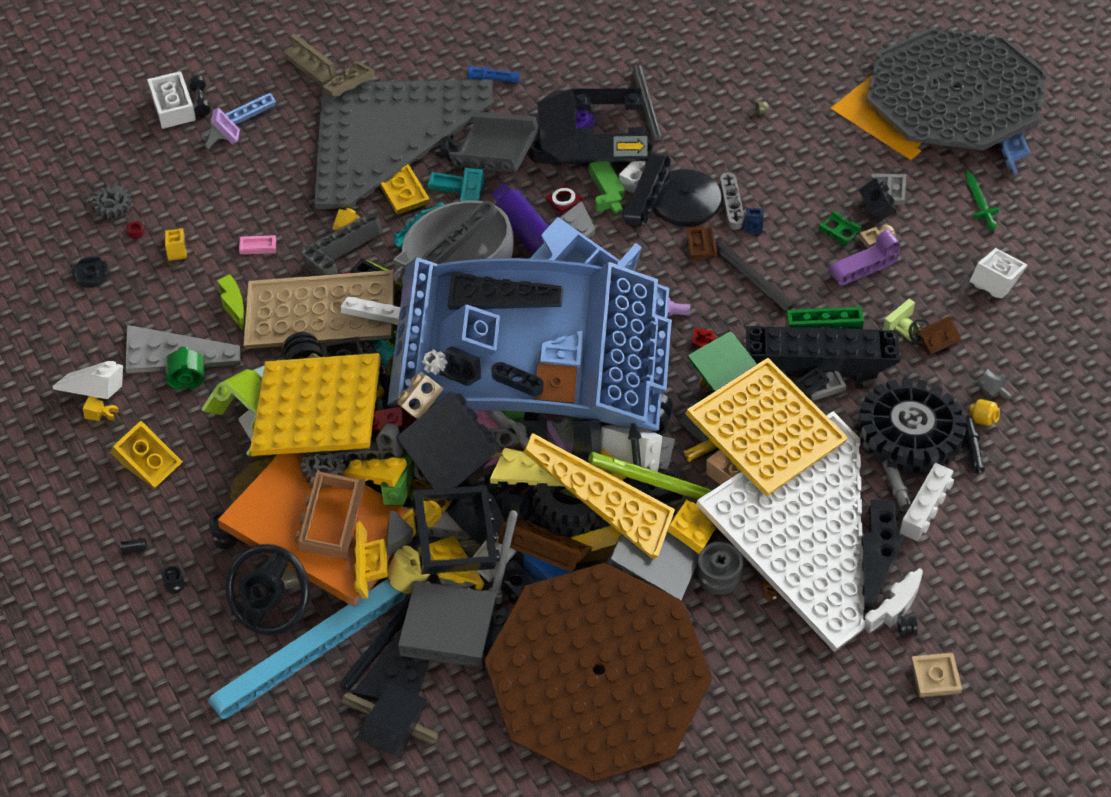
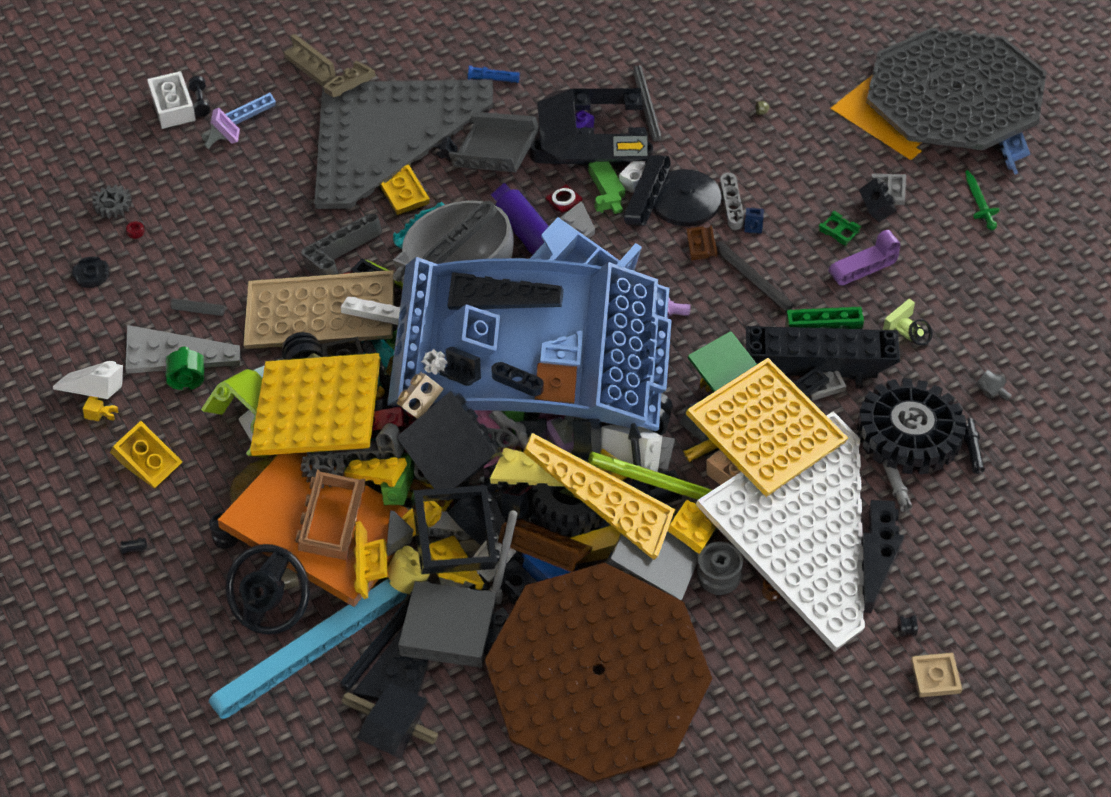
(173, 579): black wheel -> none
(175, 244): yellow plate -> none
(198, 307): none -> dark grey axle
(232, 300): lime slope -> none
(257, 245): bright pink tile -> none
(344, 218): yellow bracket -> none
(445, 183): teal tile -> none
(472, 184): teal plate -> none
(702, 337): red piece -> none
(870, 236): tan plate -> none
(897, 604): white slope -> none
(926, 502): white brick -> none
(939, 335): reddish brown plate -> none
(985, 412): yellow head -> none
(997, 273): white slope -> none

